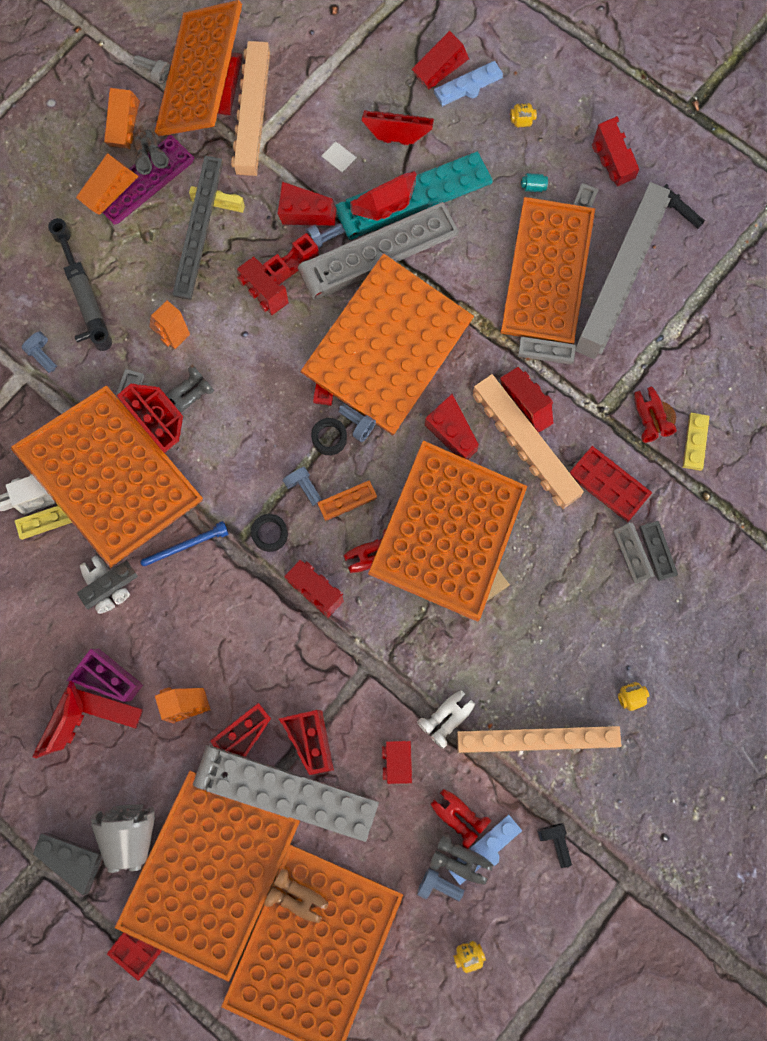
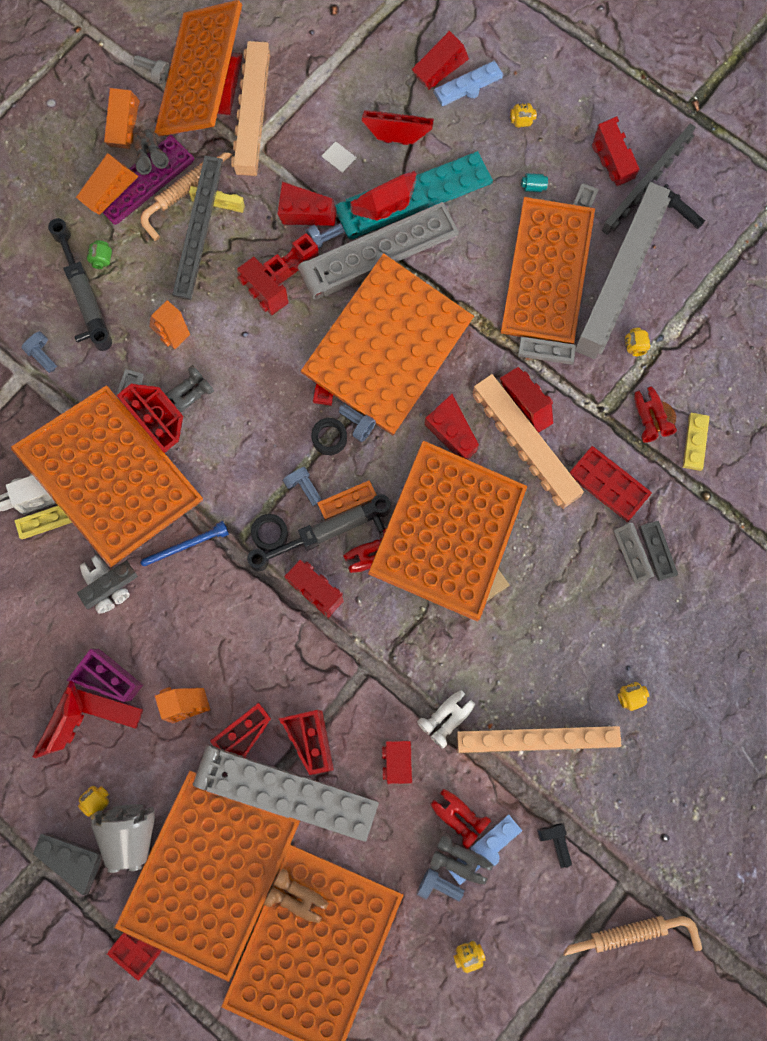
(93, 800): none -> yellow head
(99, 254): none -> bright green head
(172, 194): none -> light nougat piece
(327, 529): none -> piece
(635, 933): none -> light nougat piece
(637, 342): none -> yellow head
(654, 174): none -> dark grey plate

